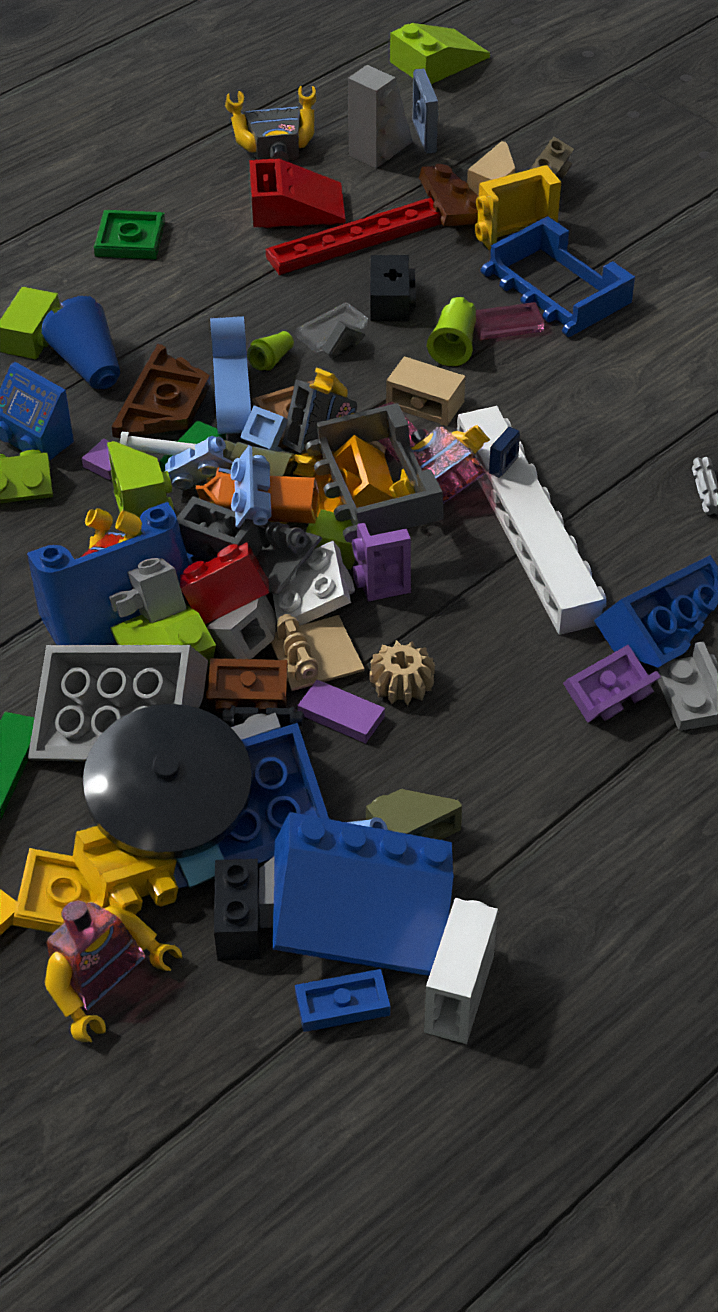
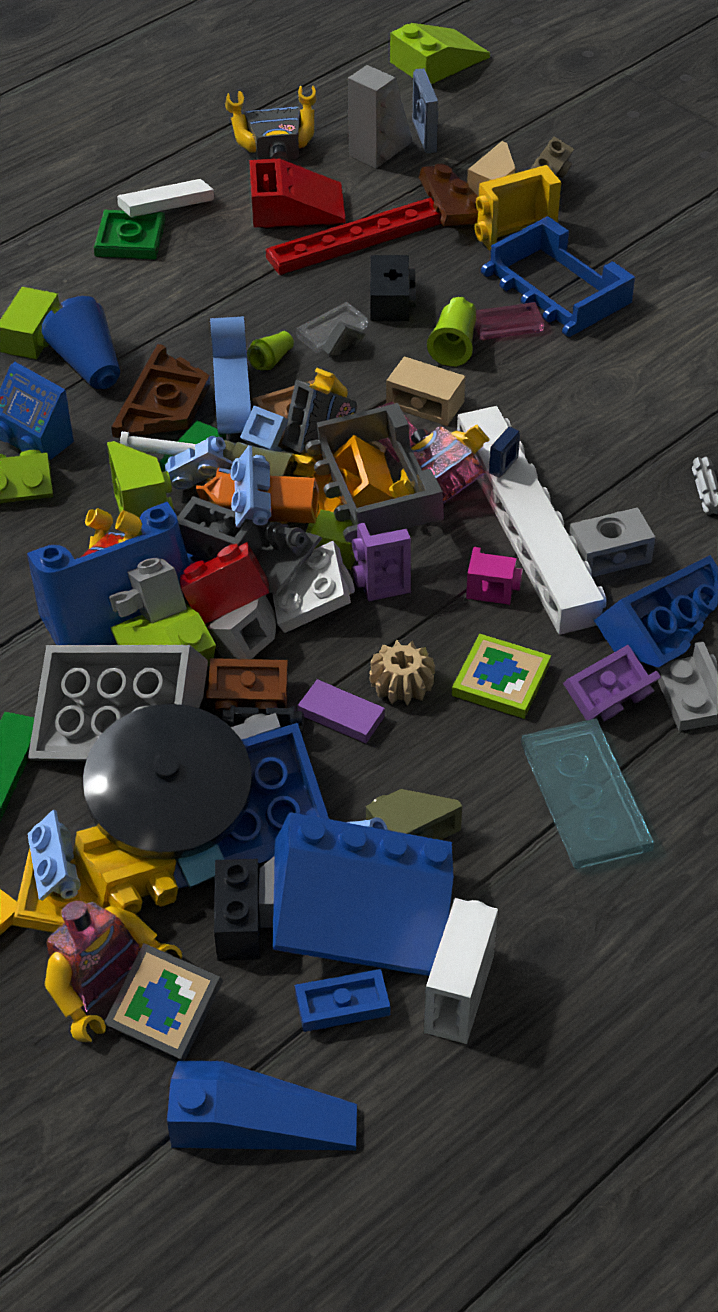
(51, 858): none -> light blue hinge
(98, 460): medium lavender tile -> none
(164, 1002): none -> tile
(165, 197): none -> white tile
(242, 1109): none -> blue wedge
(315, 650): tan hinge -> none
(492, 577): none -> dark pink brick
(501, 675): none -> tile
(586, 793): none -> clear light blue tile
(614, 541): none -> light grey brick

